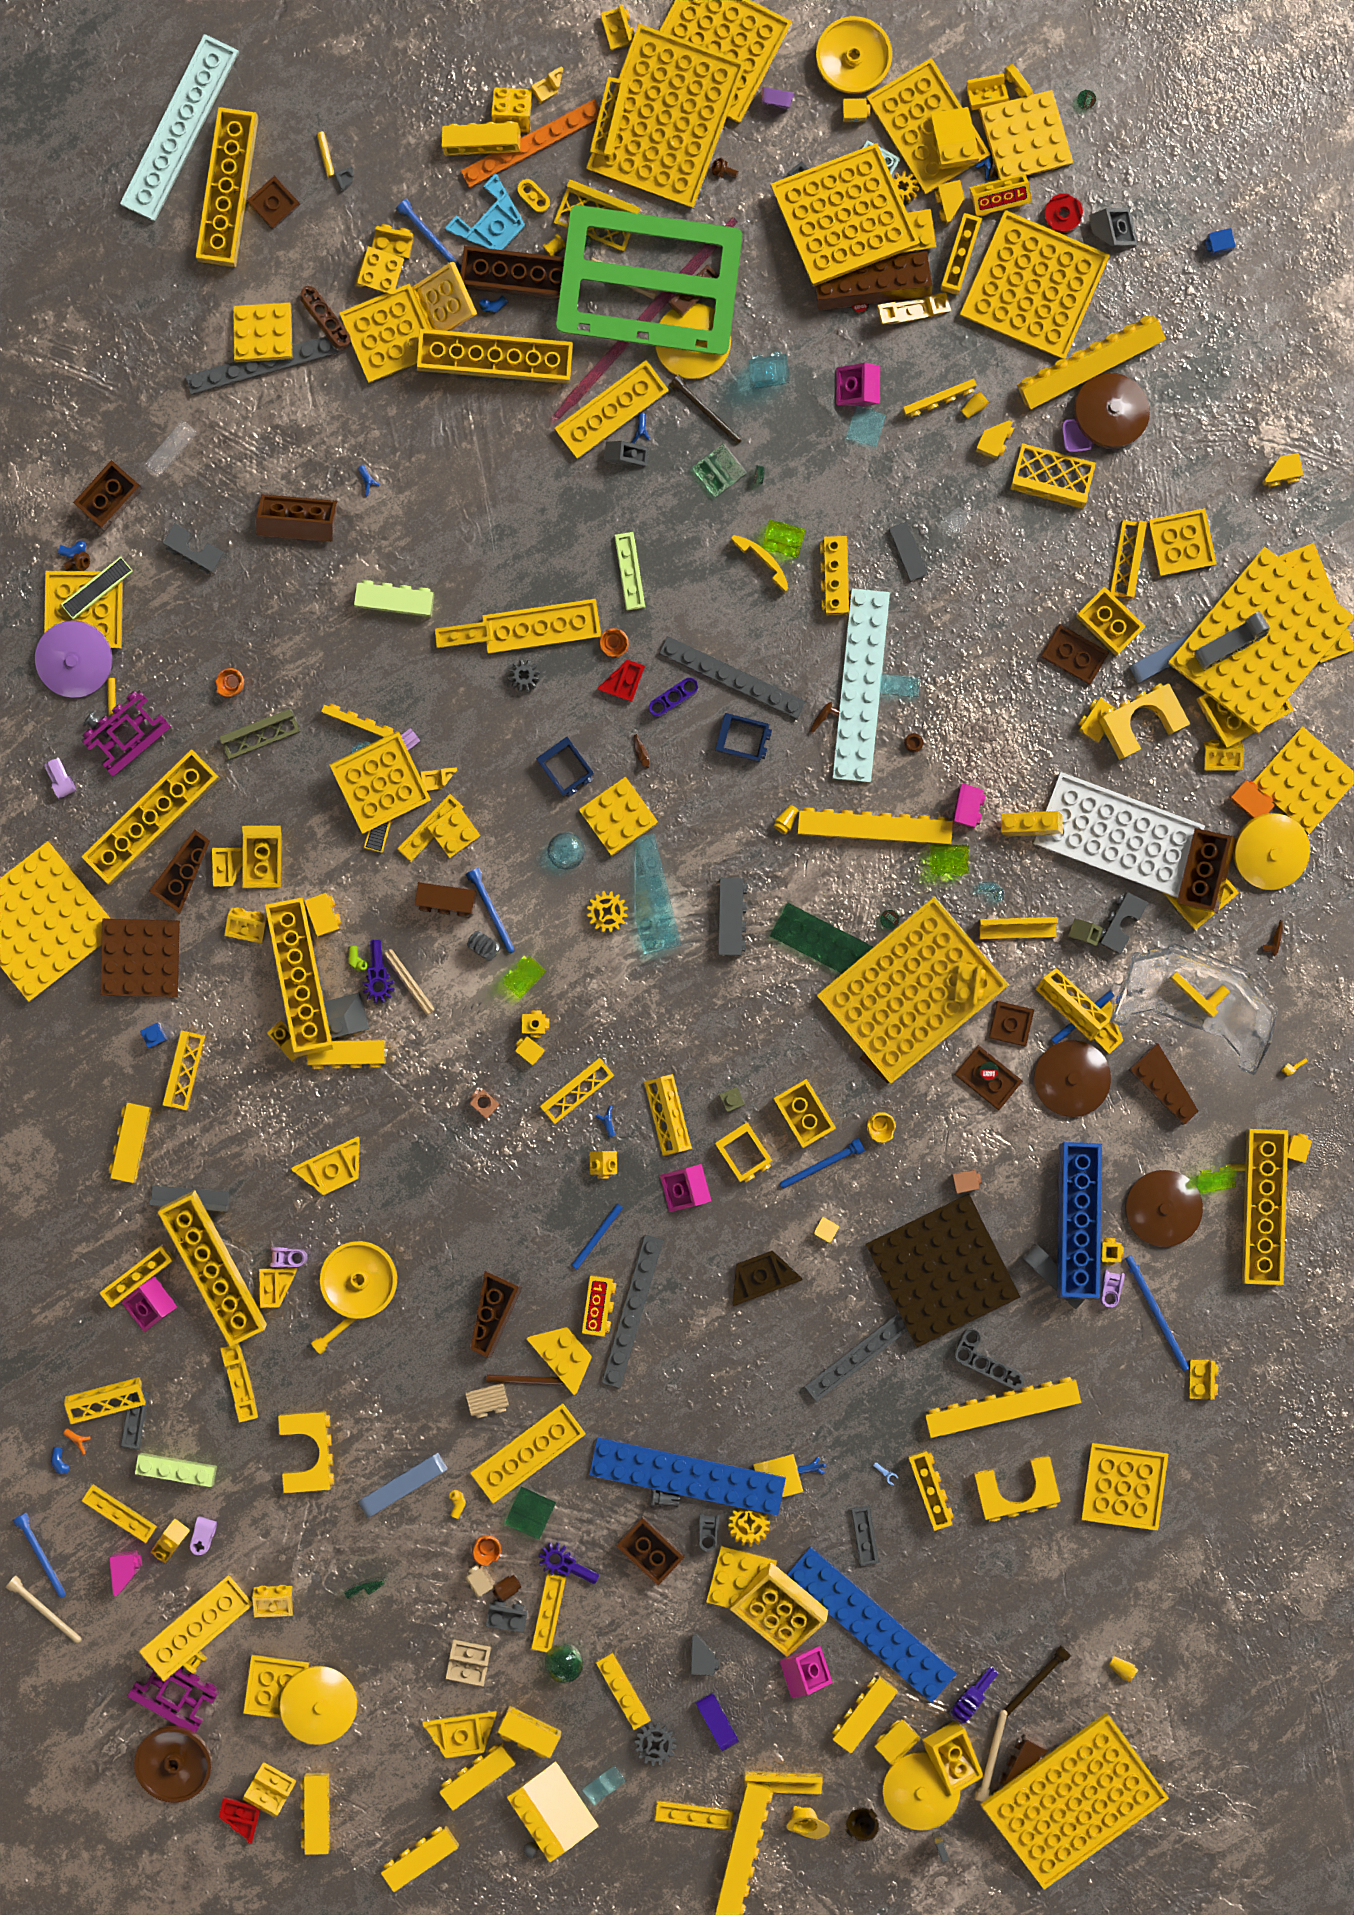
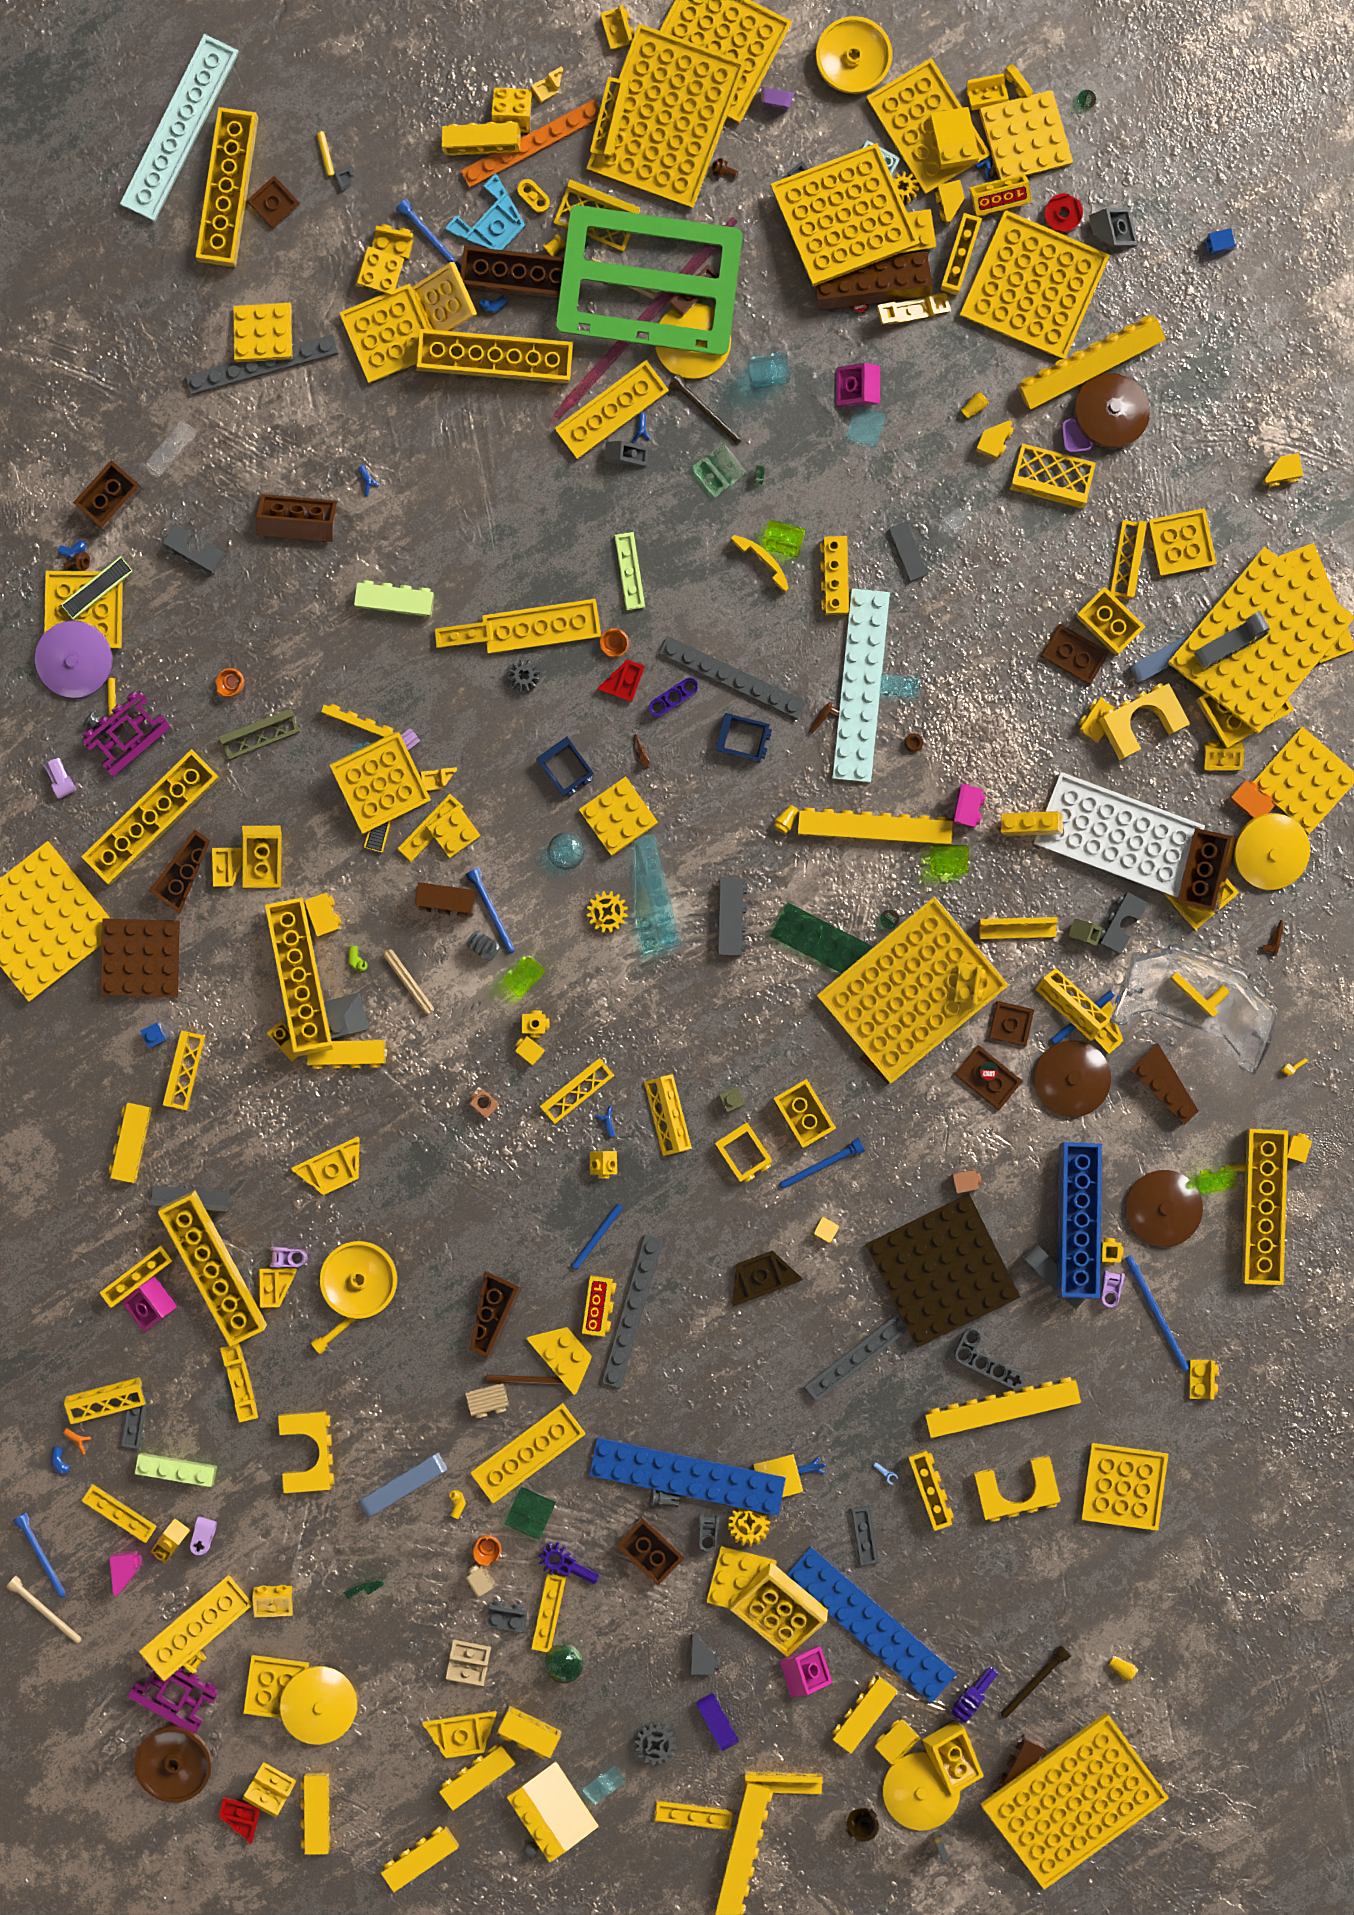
(246, 925): yellow bracket -> none
(326, 317): reddish brown beam -> none
(377, 974): dark purple gear -> none
(506, 1588): reddish brown brick -> none
(623, 1691): yellow plate -> none
(685, 1188): dark pink slope -> none
(805, 1822): yellow piece -> none
(855, 110): yellow brick -> none
(881, 1127): yellow hair -> none
(948, 395): yellow plate -> none
(983, 1792): tan piece -> none
(994, 888): clear light blue arm -> none

